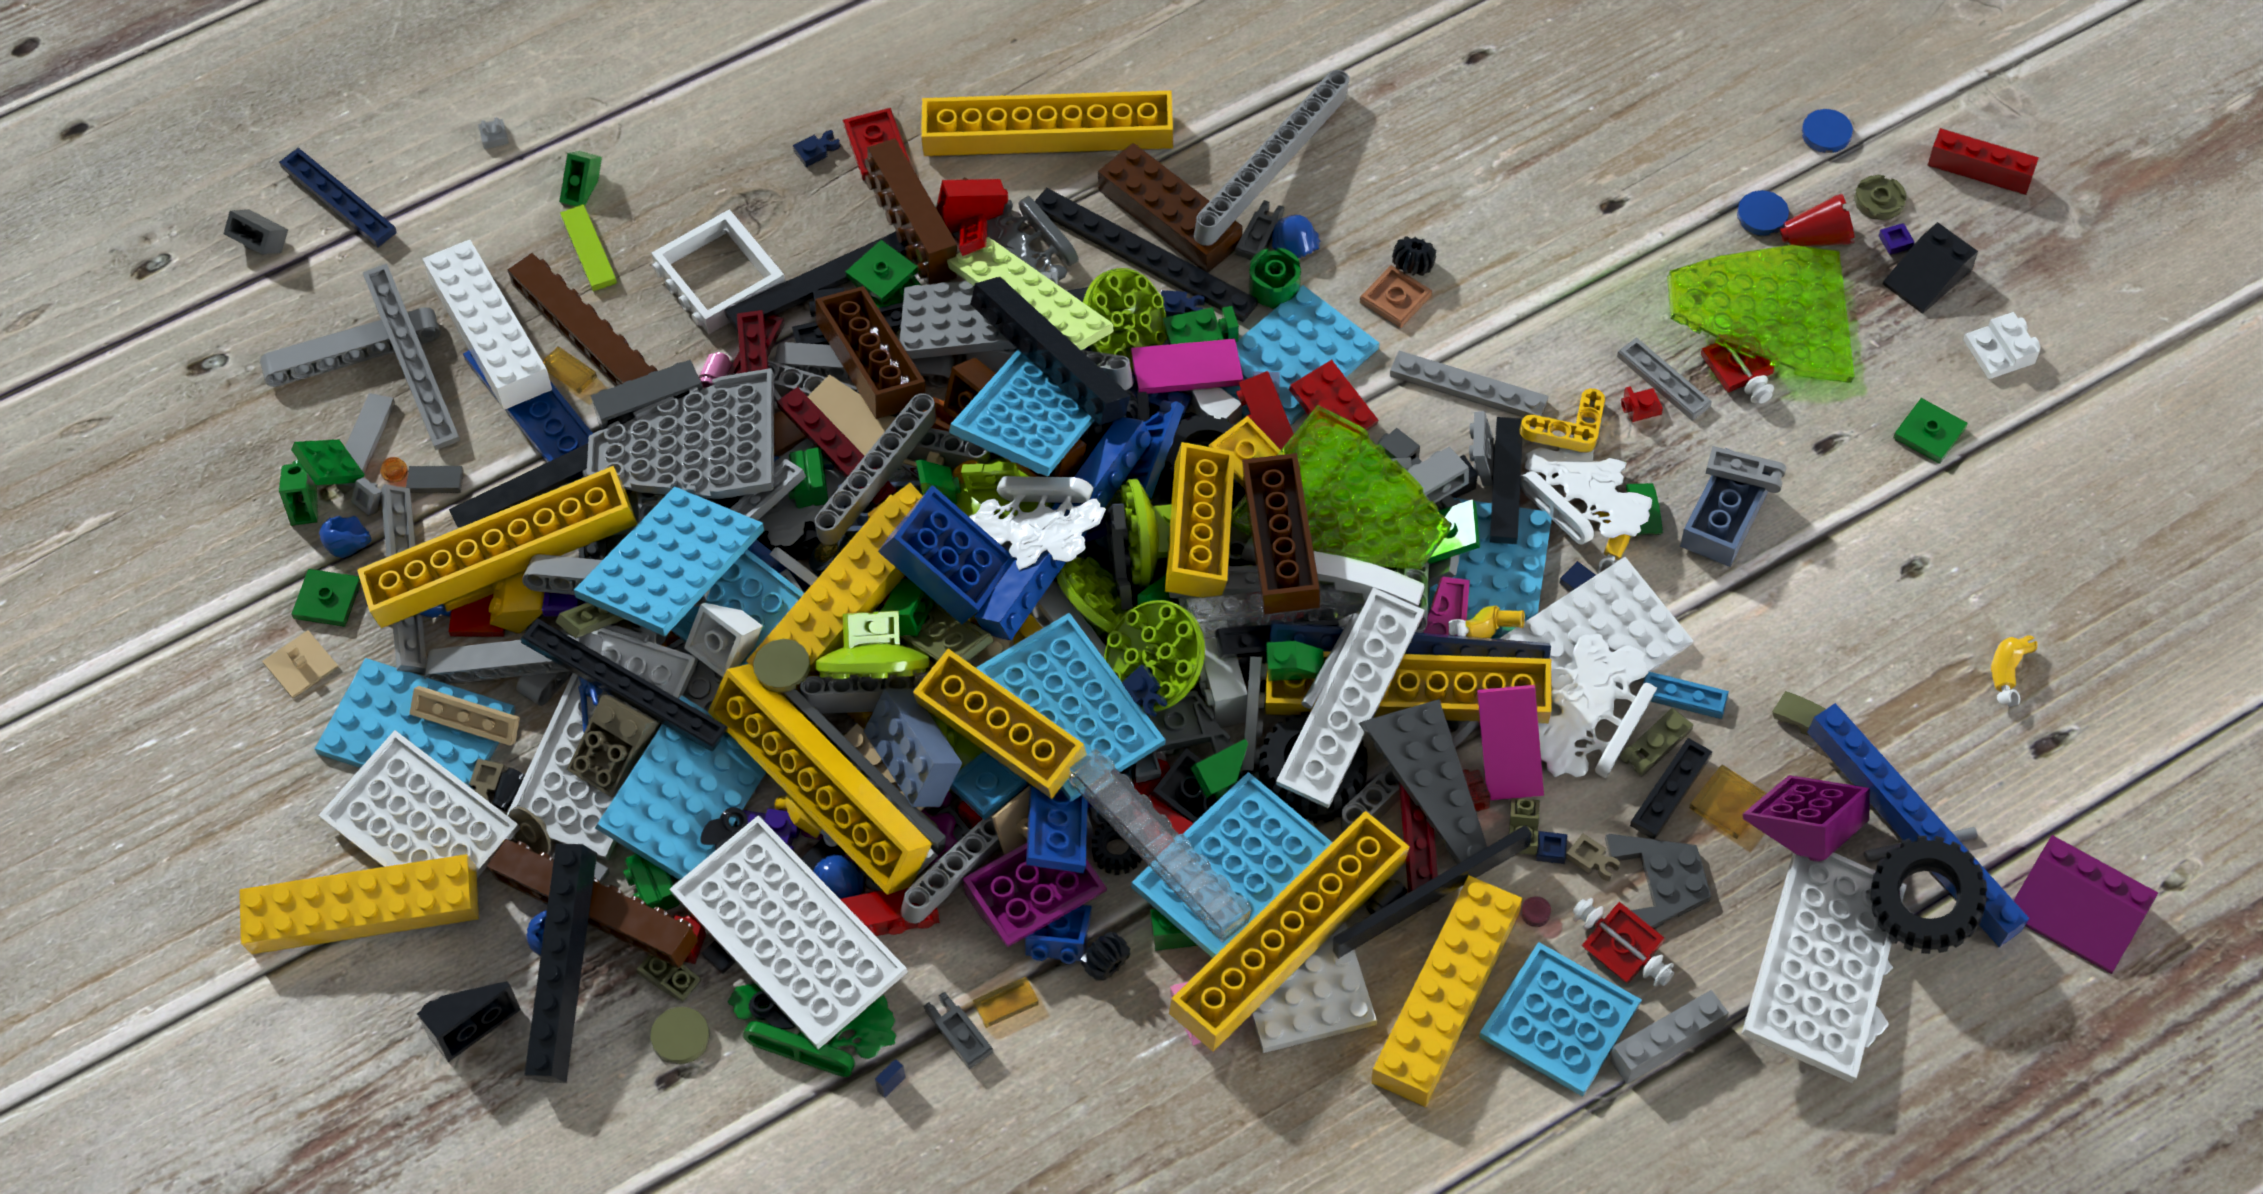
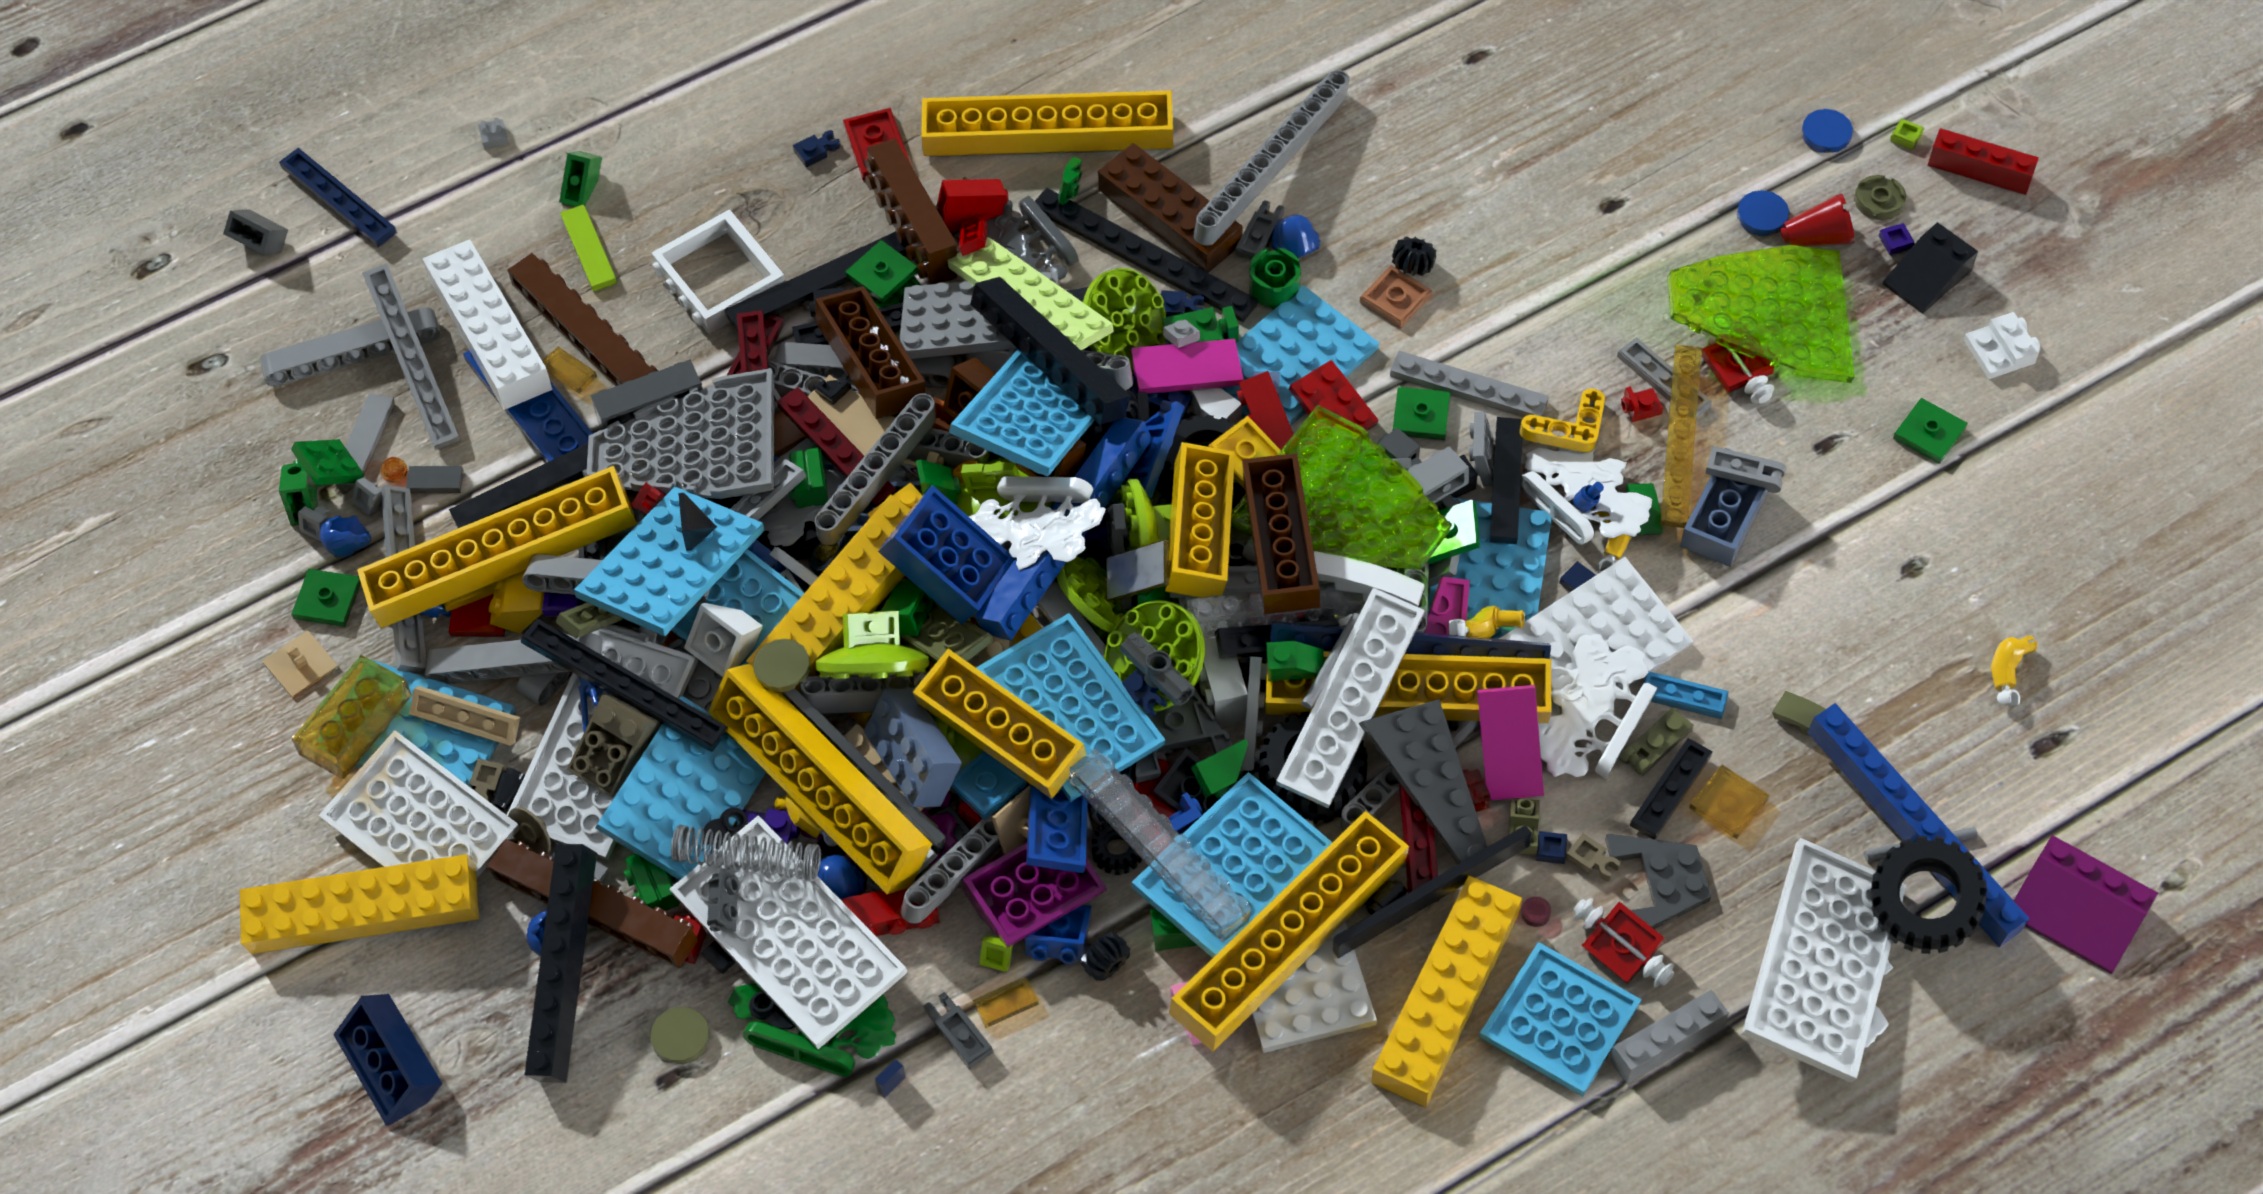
(311, 521): none -> light grey tile
(352, 717): none -> clear yellow brick
(387, 1057): none -> dark blue slope
(467, 1016): black slope -> none
(647, 498): none -> red tile
(668, 978): olive slope -> none
(694, 522): none -> black slope
(714, 367): bright pink brick -> none
(724, 890): none -> dark grey hinge
(811, 859): none -> light grey piece
(832, 390): none -> black tile
(995, 954): none -> lime tile
(1071, 177): none -> green slope
(1137, 570): none -> flat silver piece
(1157, 669): none -> dark grey piece
(1181, 333): none -> light grey plate
(1182, 821): none -> blue bracket
(1421, 412): none -> green plate
(1588, 496): none -> blue cylinder
(1680, 436): none -> clear yellow plate
(1811, 815): magenta slope -> none
(1907, 134): none -> lime tile

